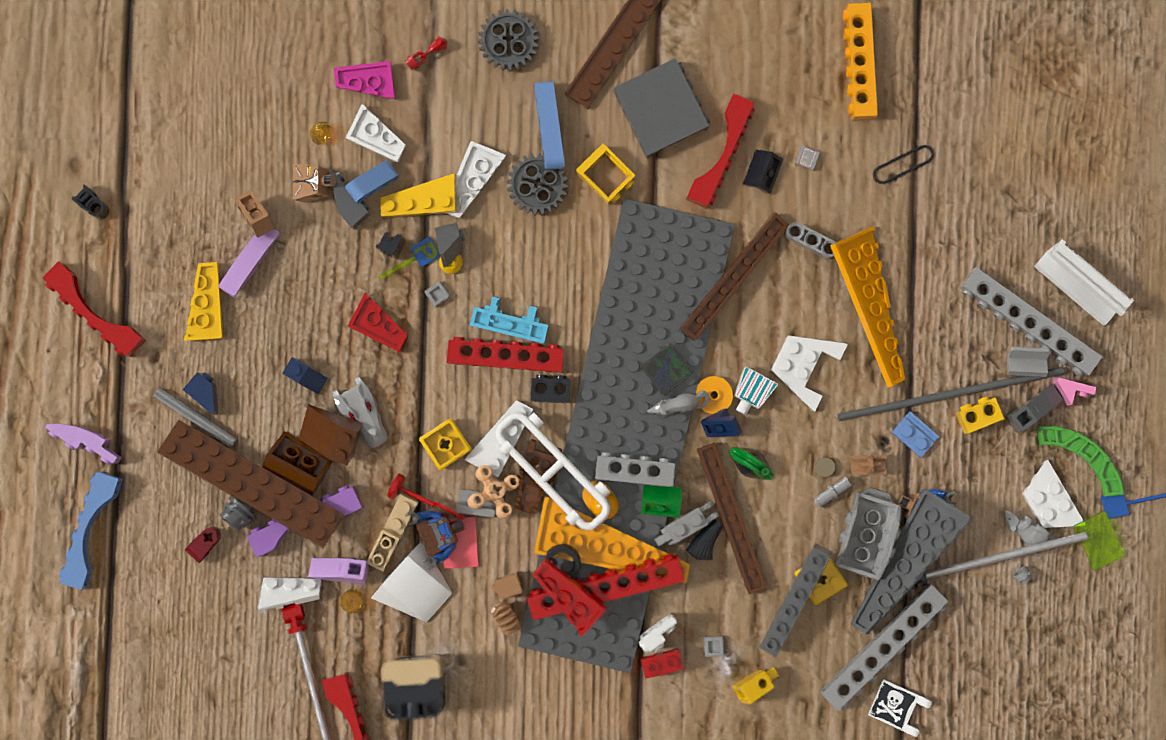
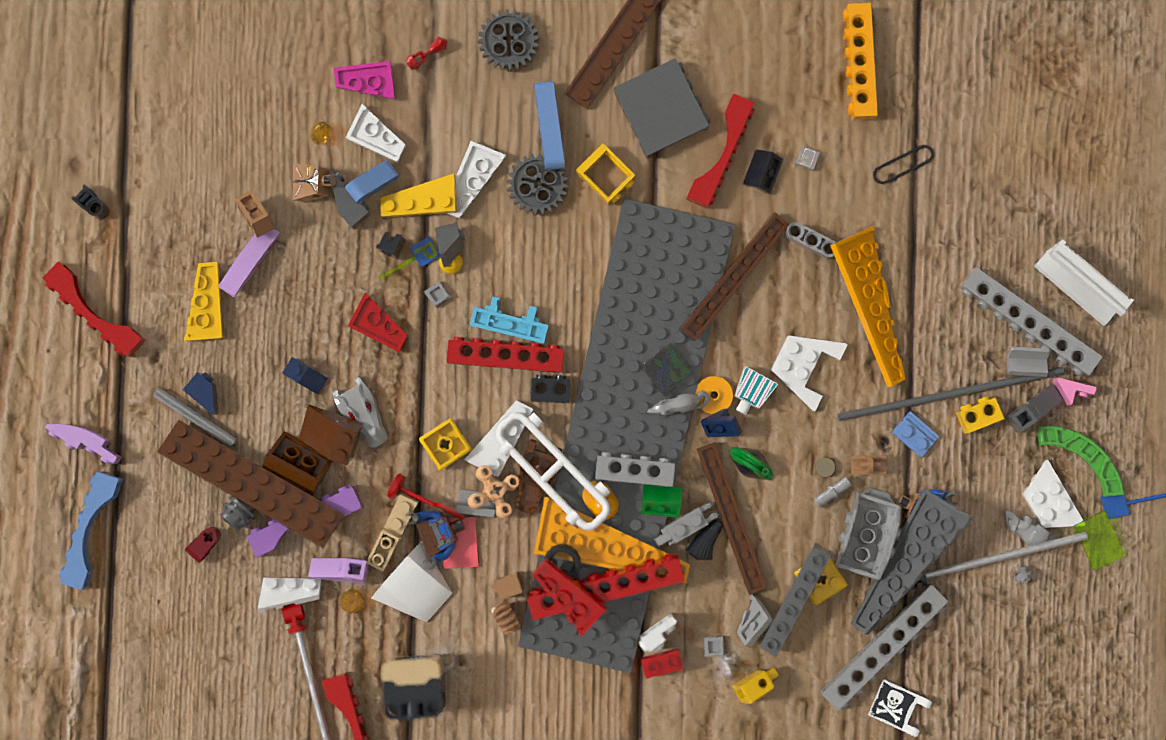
(754, 622): none -> light grey wing

